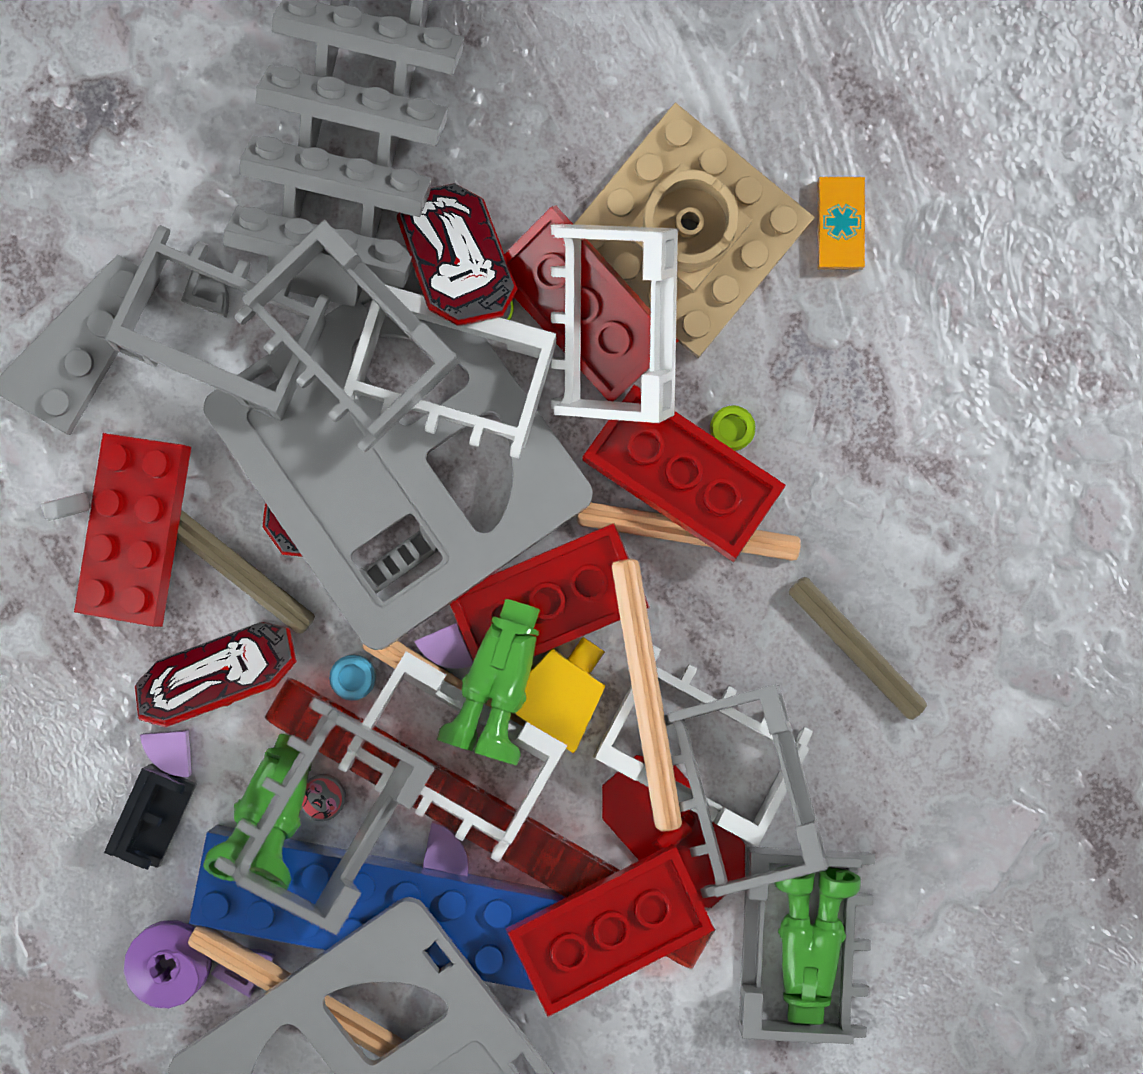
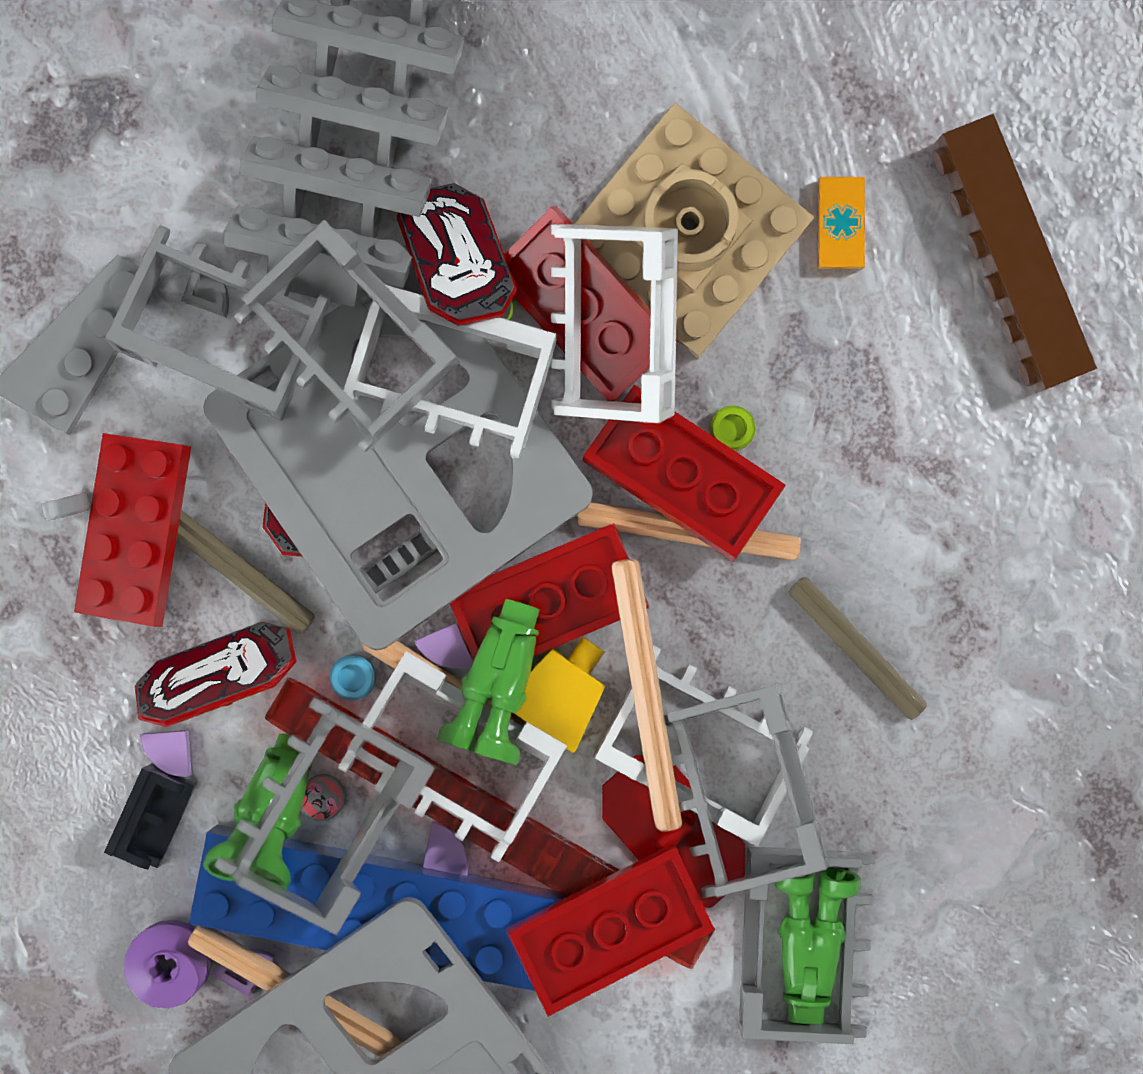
(1013, 254): none -> reddish brown brick

